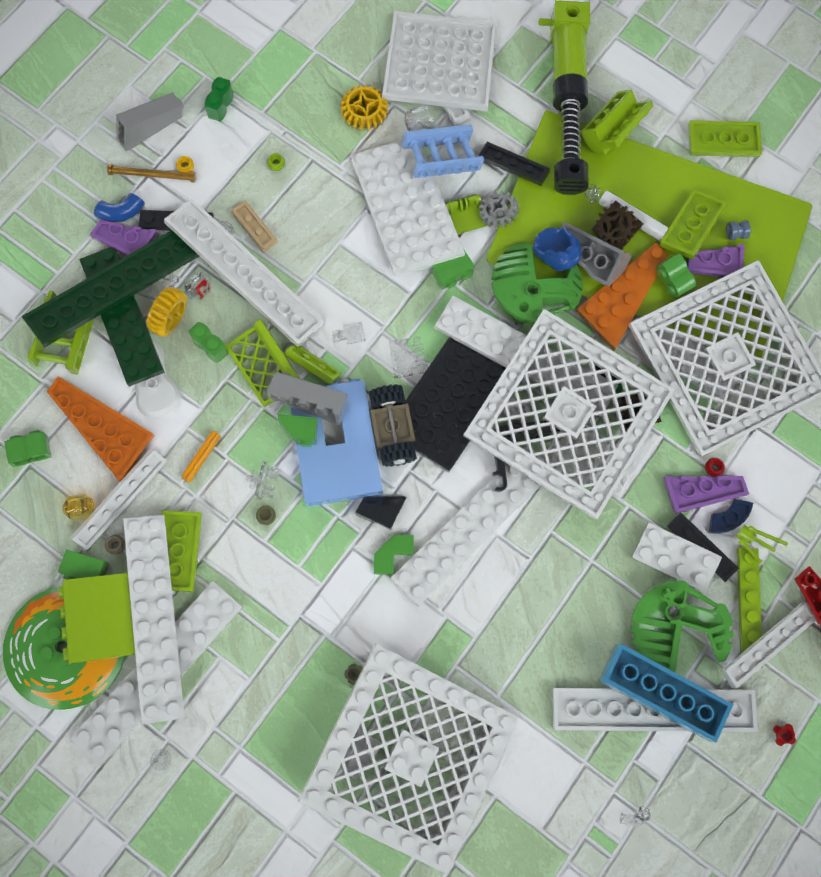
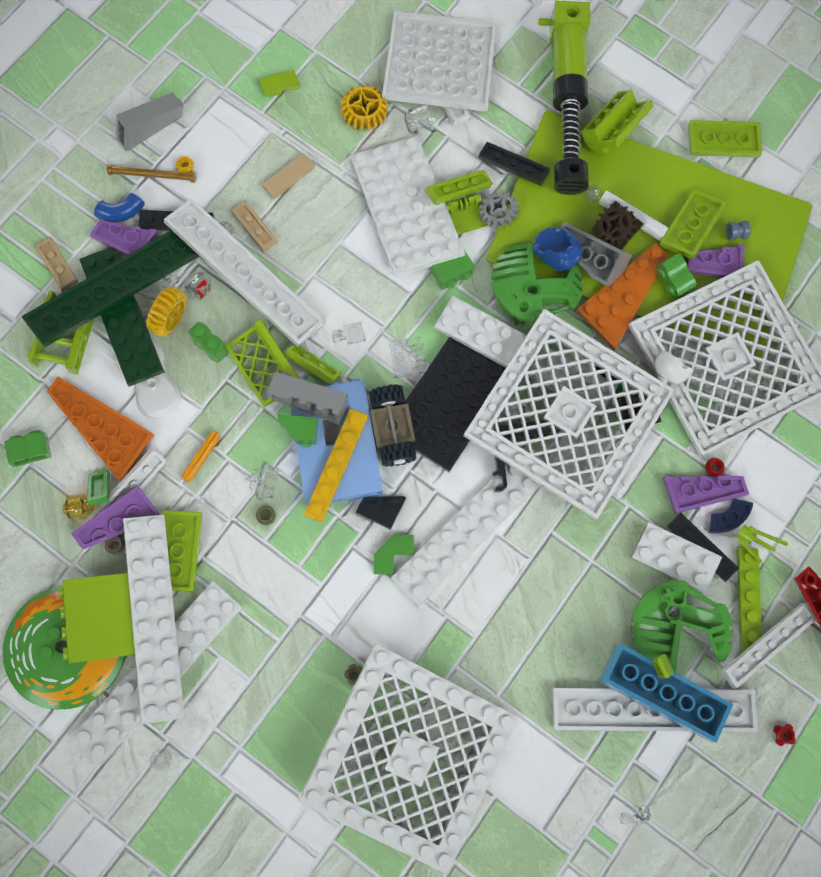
(56, 264): none -> tan tile
(80, 566): bright green brick -> none
(98, 487): none -> bright green tile
(110, 521): none -> medium lavender wing
(219, 99): green brick -> none
(275, 157): lime plate -> none
(276, 83): none -> lime slope
(288, 176): none -> tan tile
(336, 466): none -> yellow plate
(442, 136): light blue fence -> none
(458, 187): none -> lime plate
(662, 666): none -> lime slope
(671, 369): none -> white cylinder

